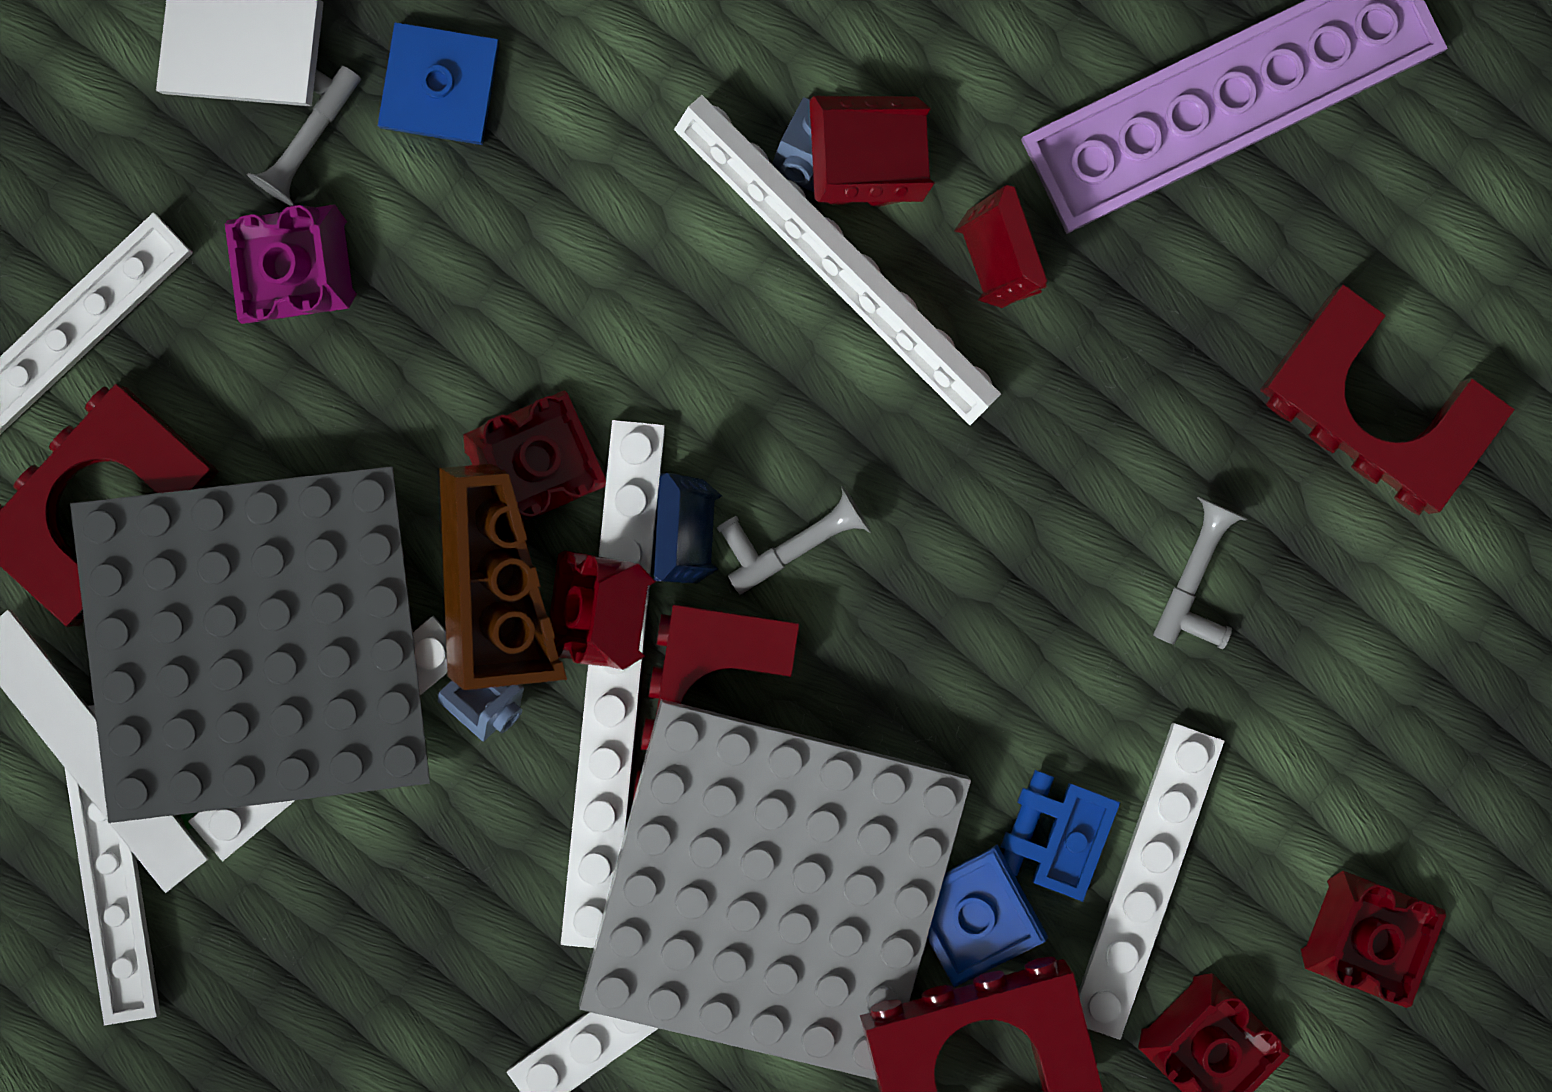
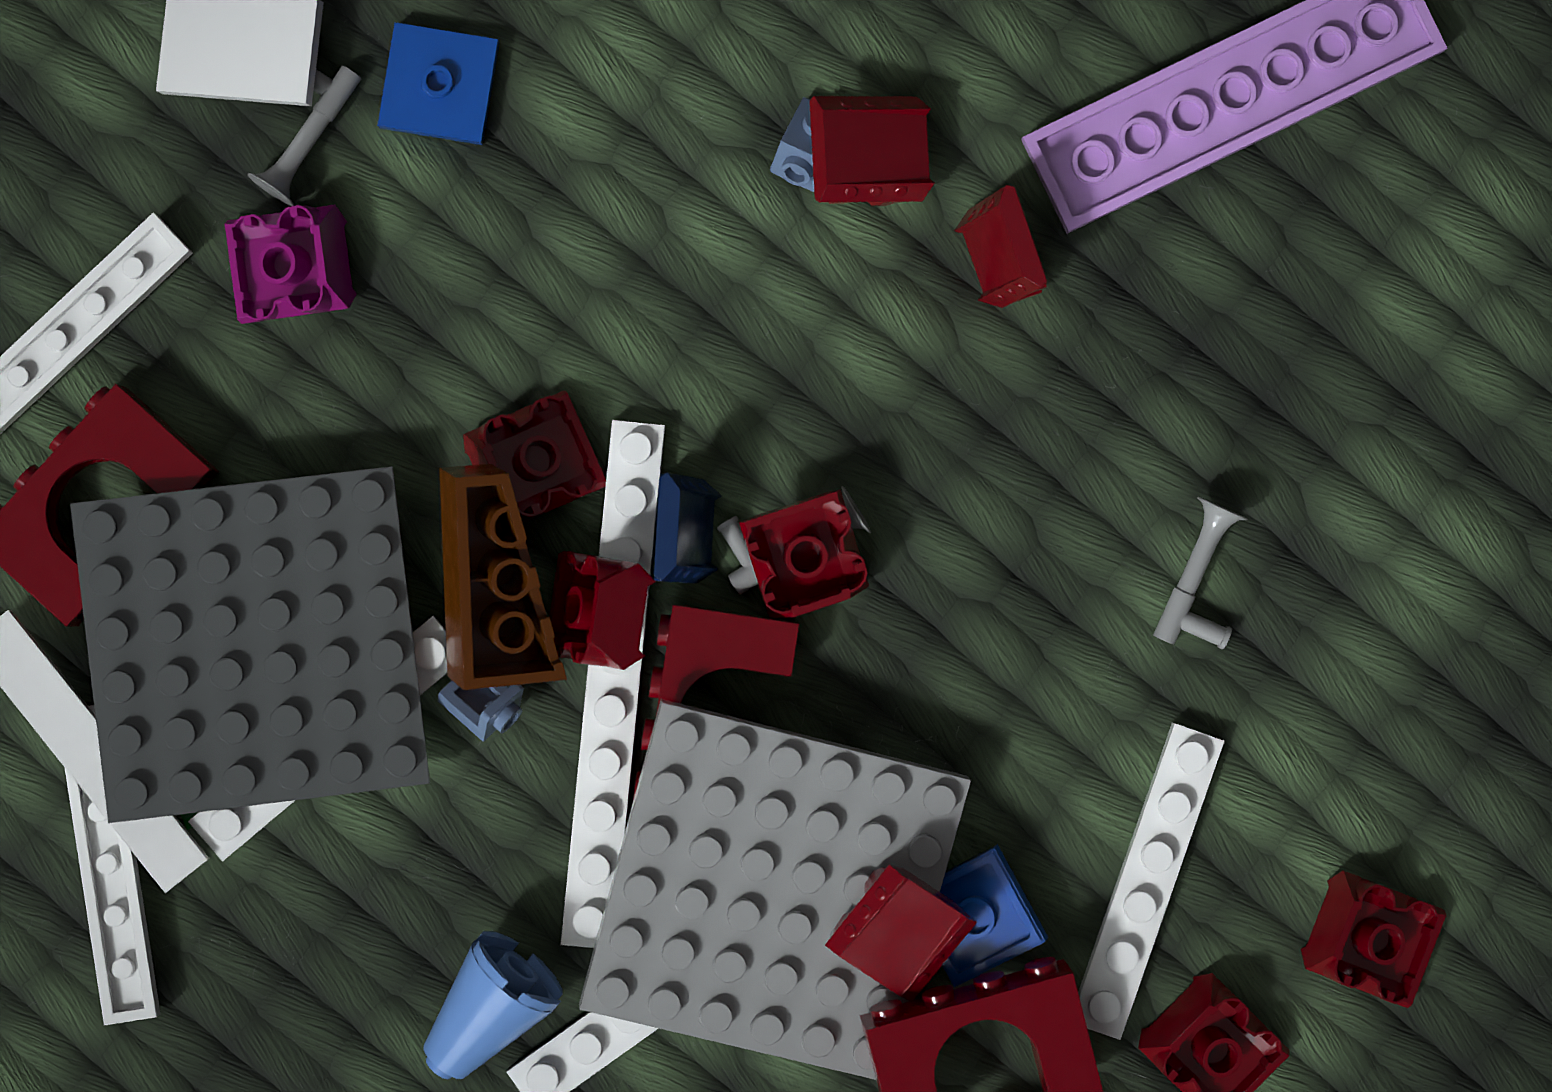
(489, 1006): none -> medium blue cone
(805, 555): none -> dark red slope
(836, 259): white plate -> none
(900, 931): none -> dark red slope
(1073, 842): blue plate -> none
(1312, 388): dark red arch -> none

